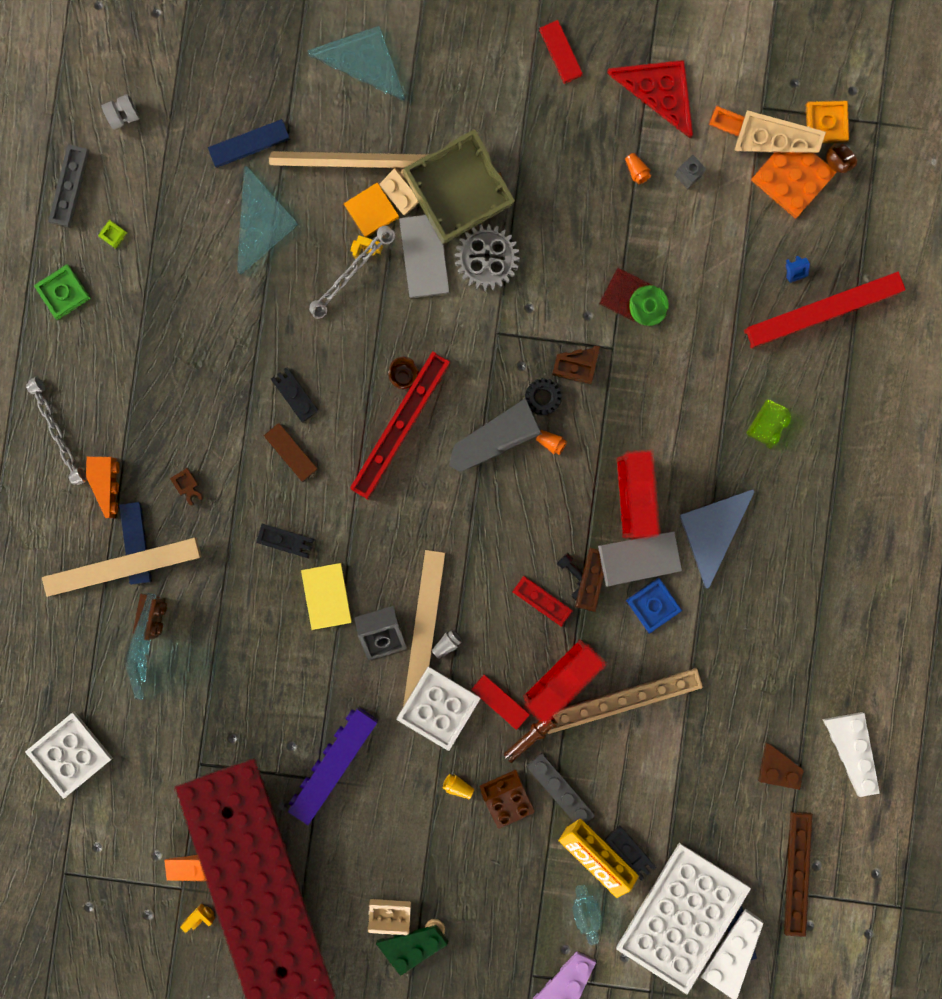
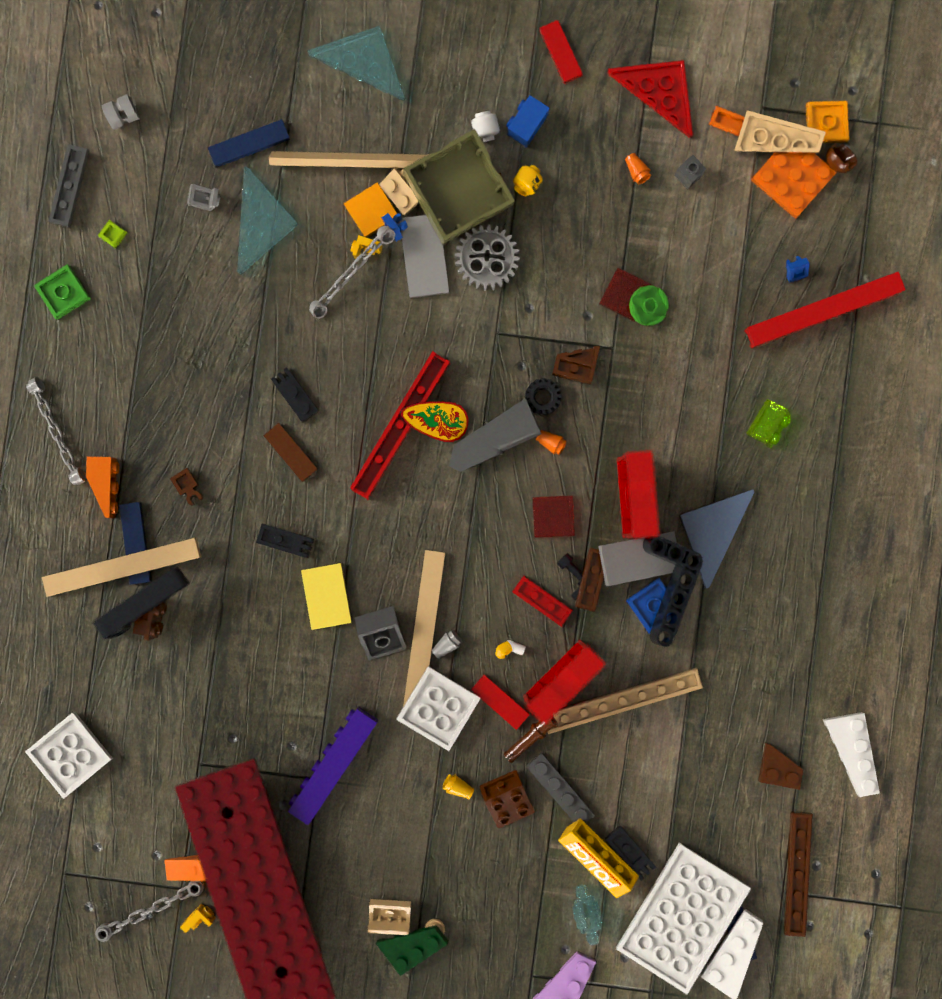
(108, 928): none -> light grey piece
(121, 616): none -> black beam
(136, 658): clear light blue tile -> none
(203, 197): none -> light grey bracket
(394, 225): none -> blue tile
(402, 372): reddish brown hair -> none
(437, 419): none -> shield
(486, 125): none -> white head
(508, 647): none -> arm
(527, 121): none -> blue brick
(527, 180): none -> yellow head
(553, 516): none -> clear red tile
(674, 586): none -> black beam

